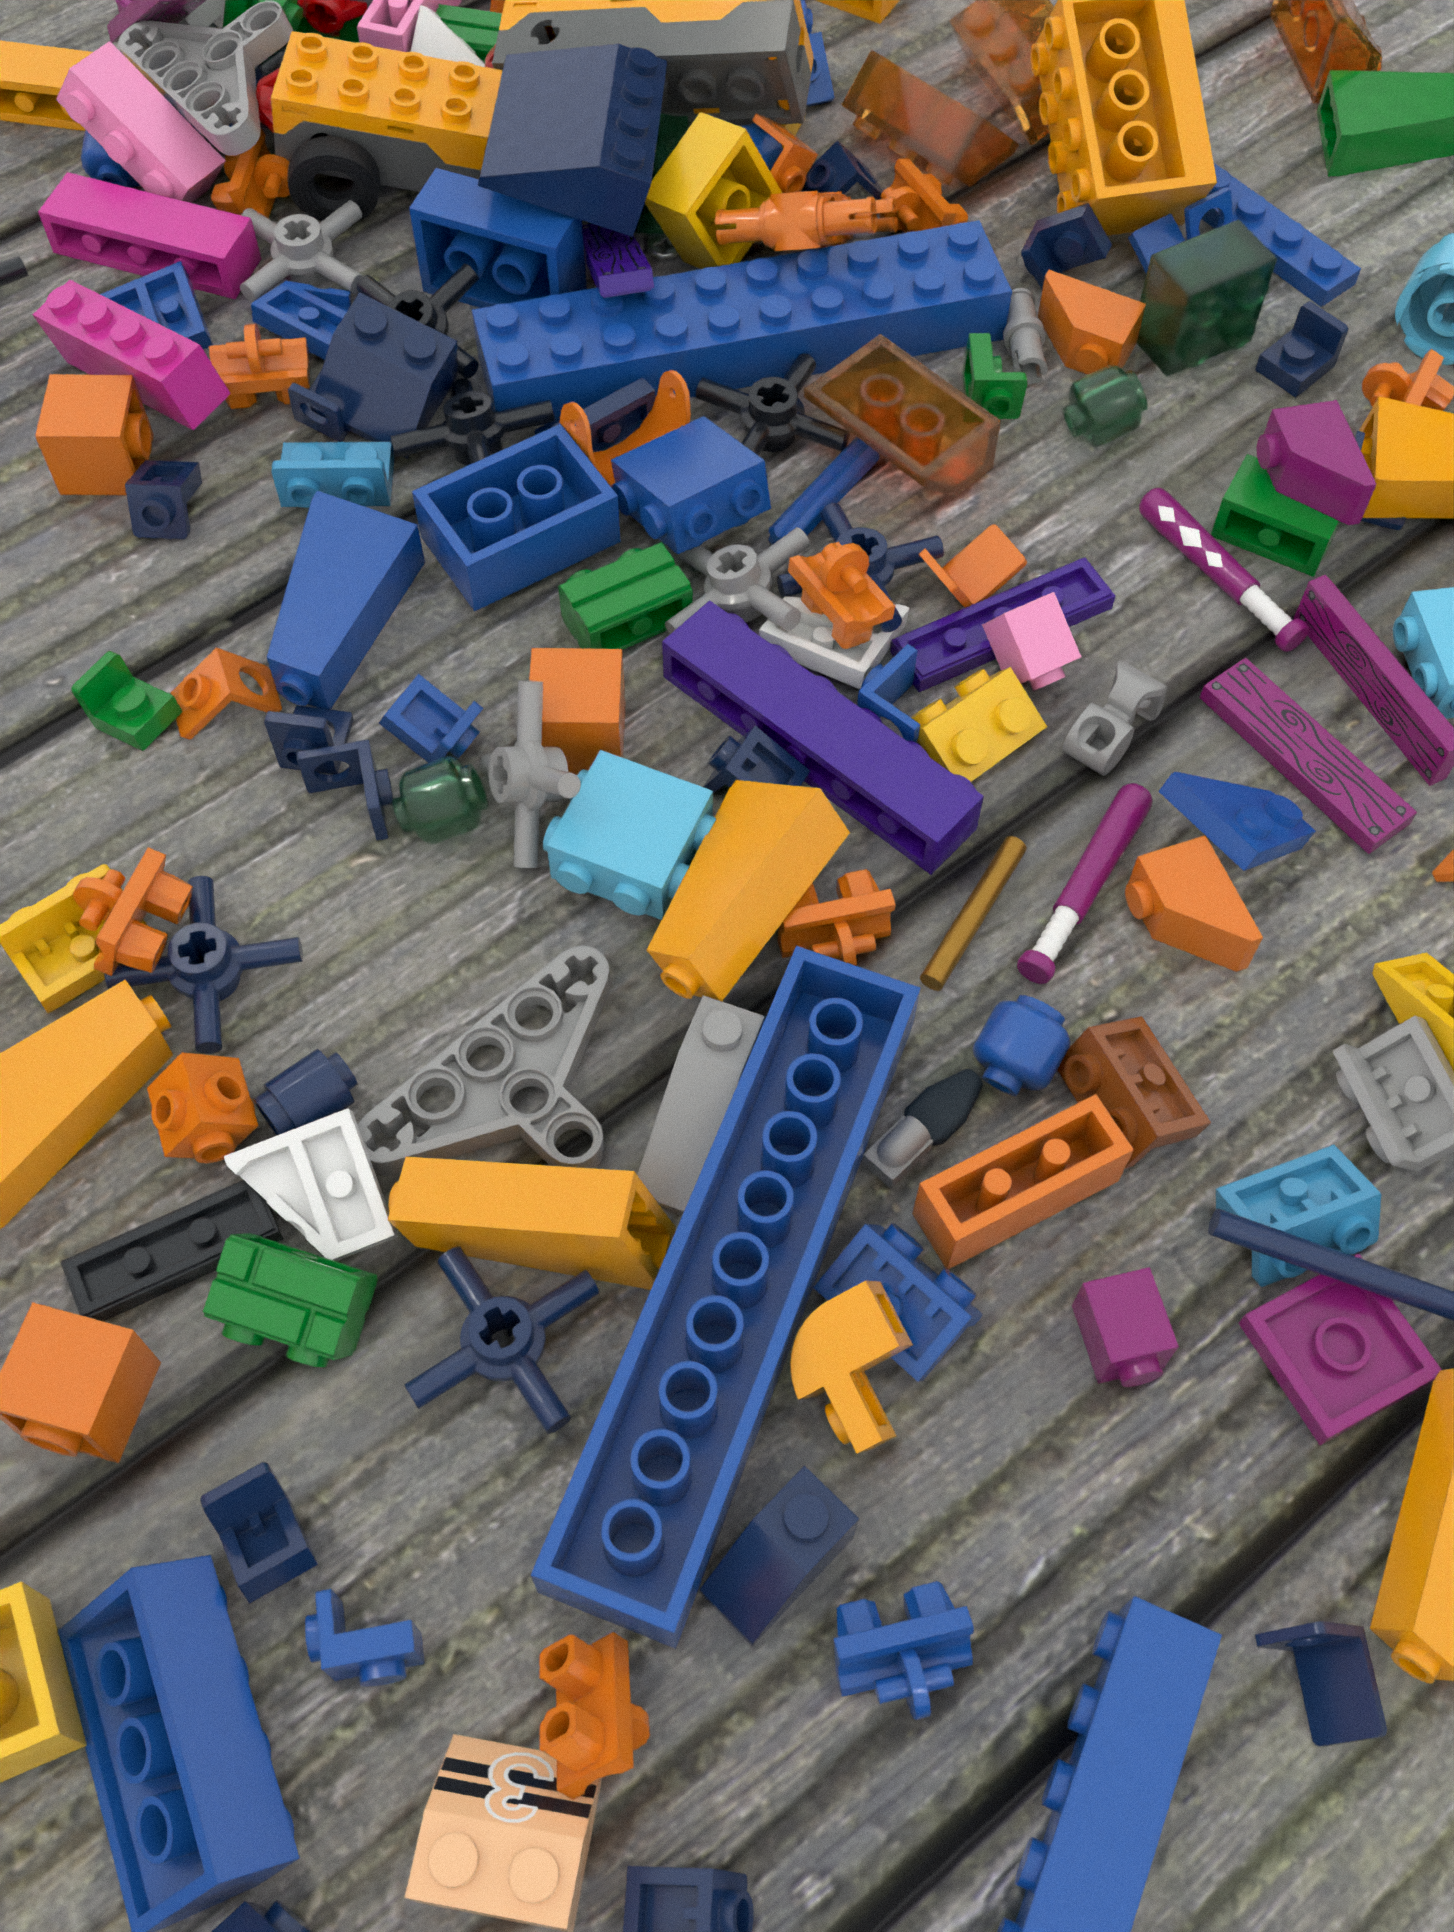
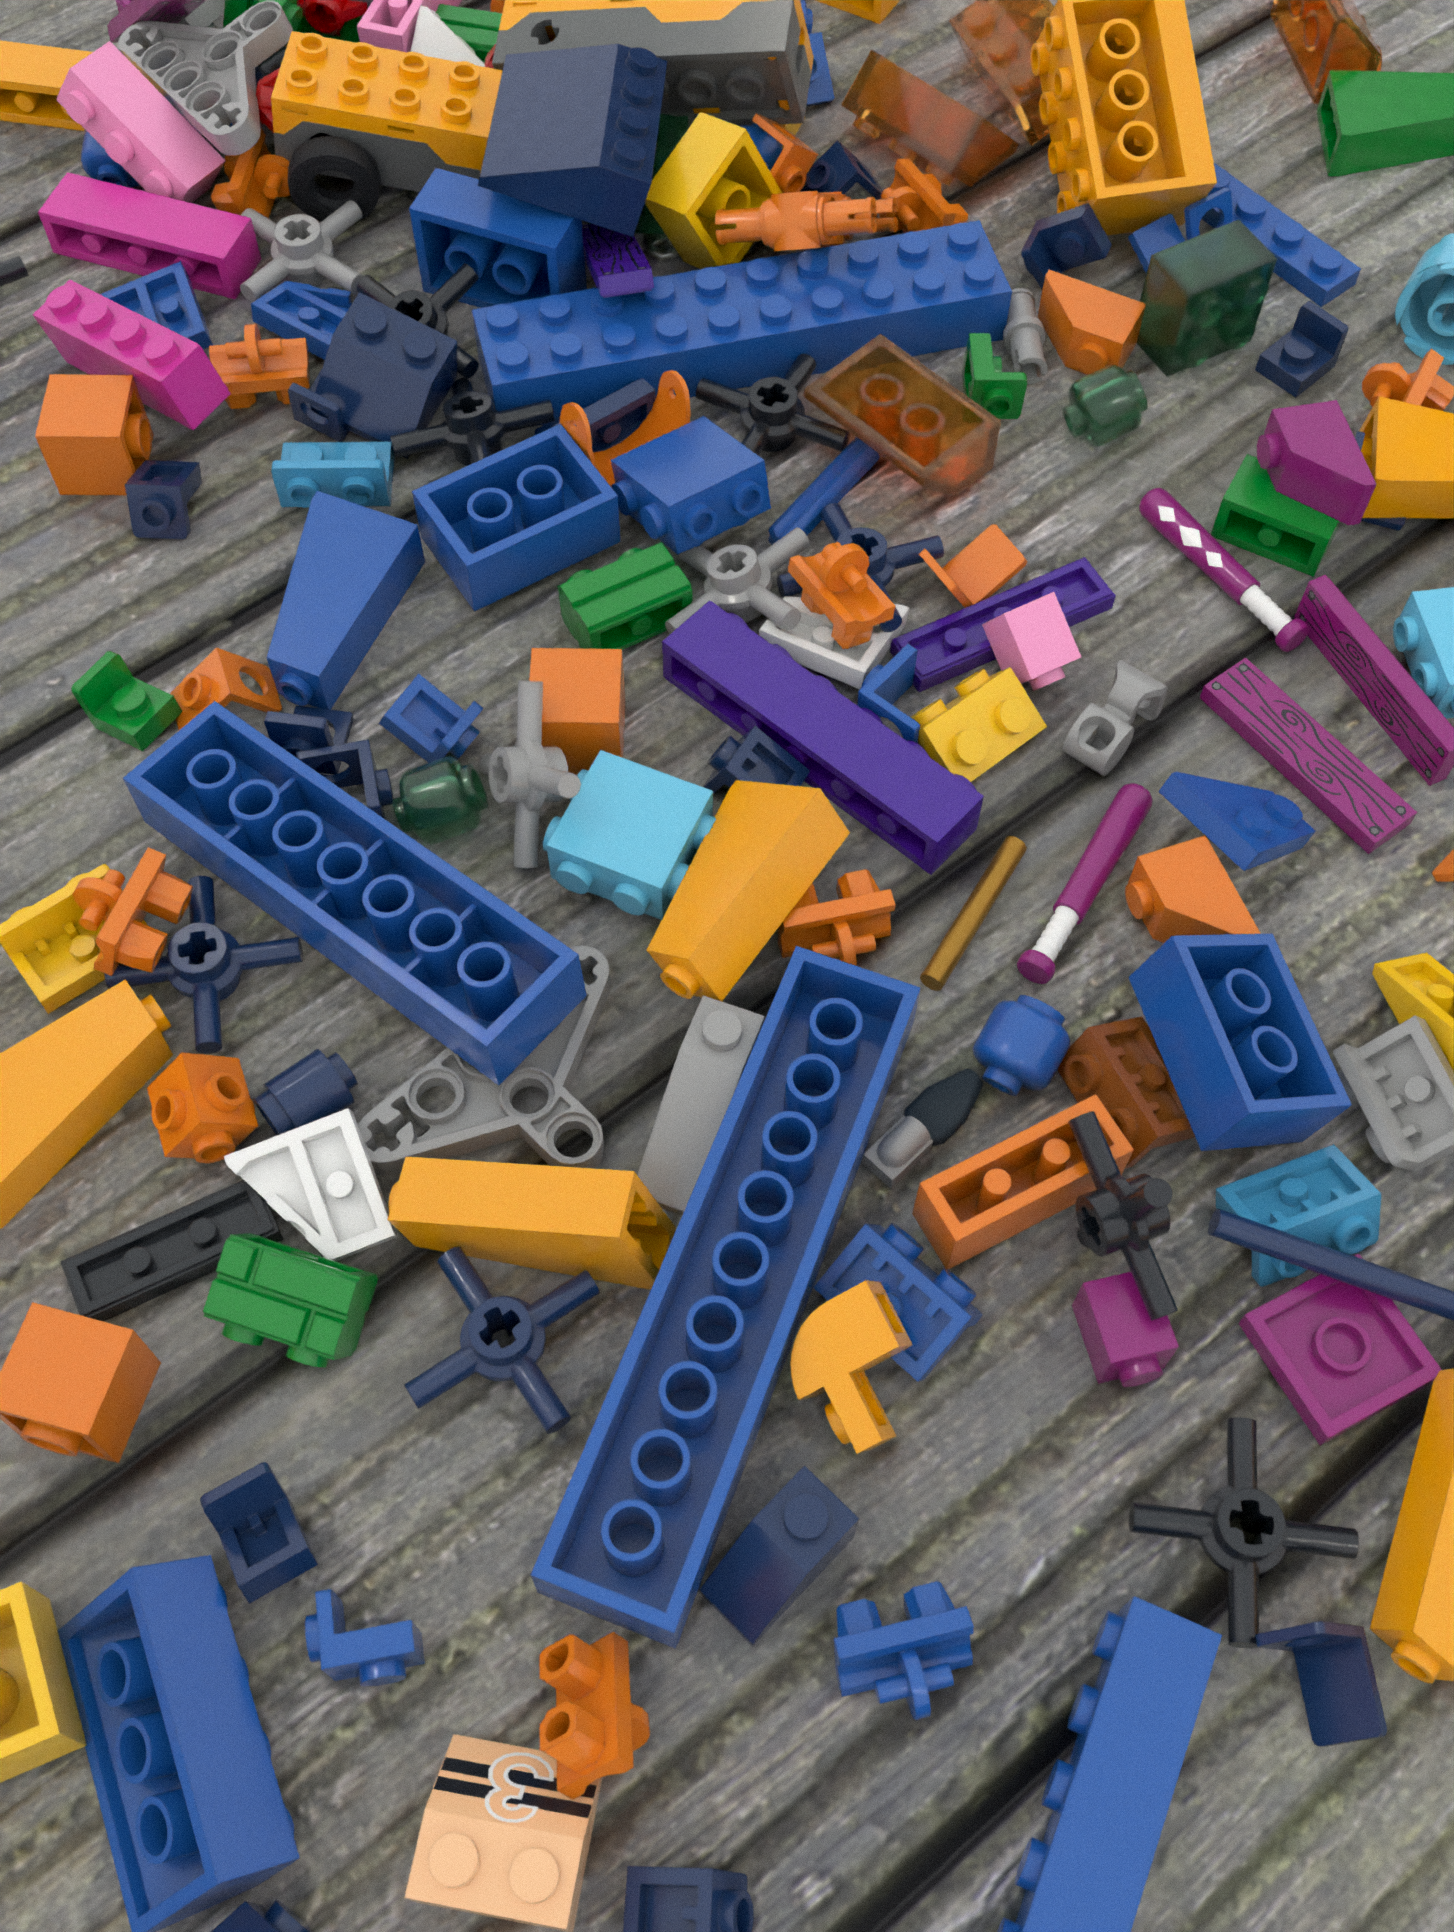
(359, 891): none -> blue brick
(1123, 1215): none -> black bar
(1226, 1544): none -> black bar
(1238, 1041): none -> blue brick

